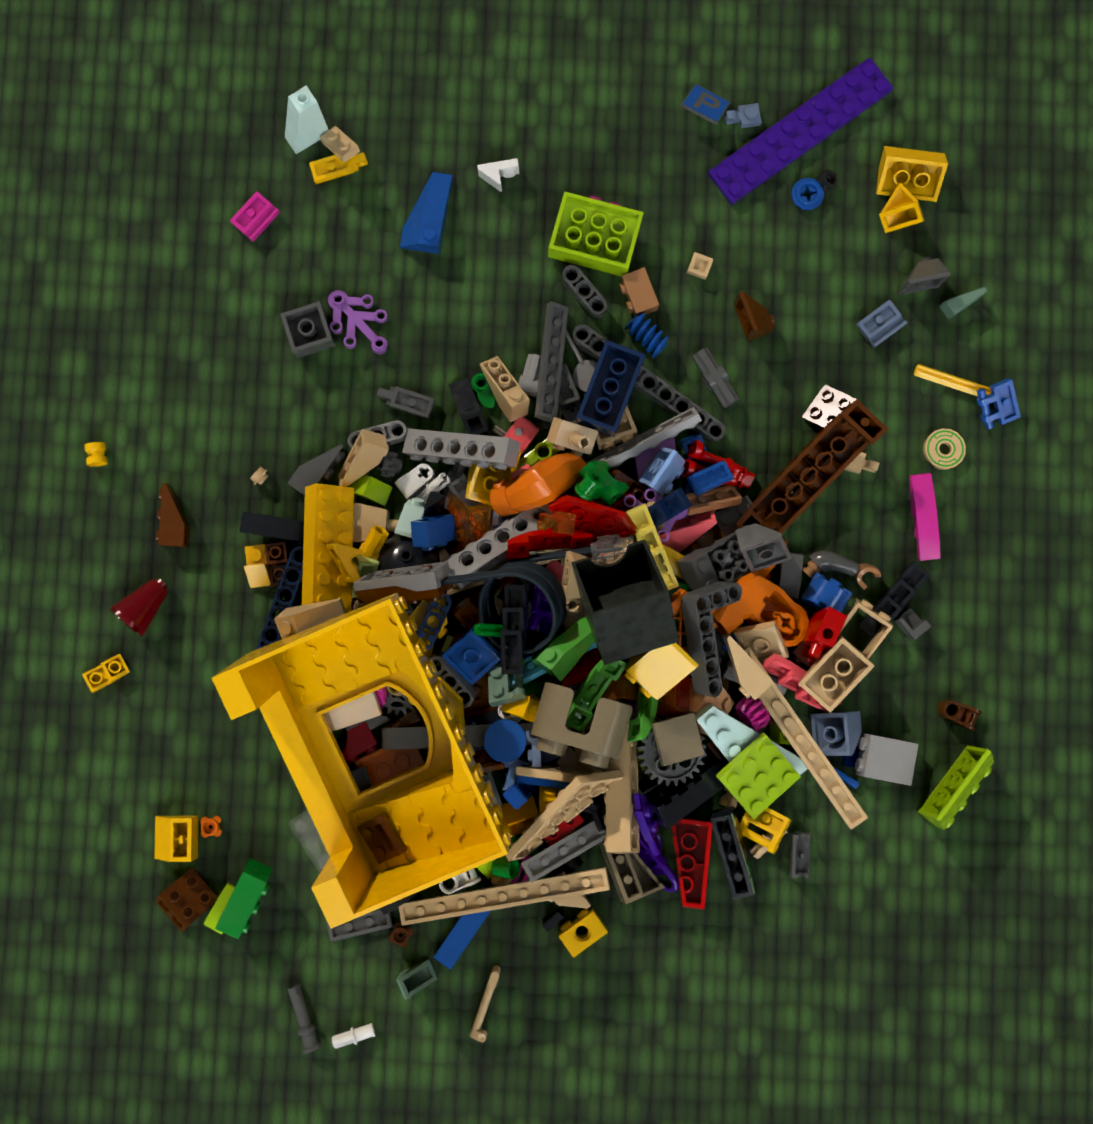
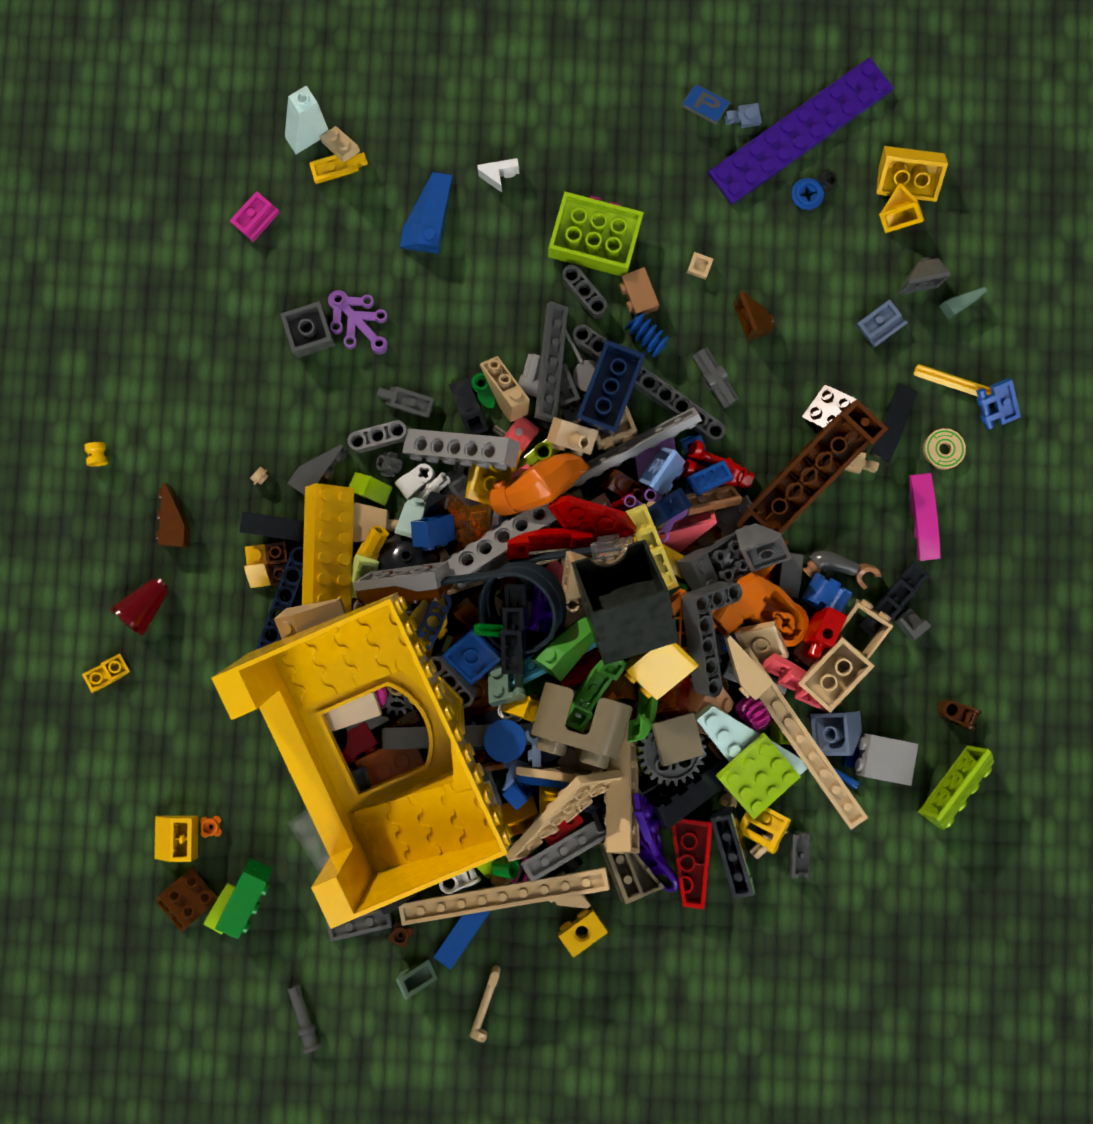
(342, 556): yellow slope -> none
(353, 1036): white axle -> none
(363, 457): tan slope -> none
(381, 838): reddish brown plate -> none
(552, 919): black tile -> none
(560, 522): clear orange plate -> none
(599, 483): green piece -> none
(895, 420): none -> black slope

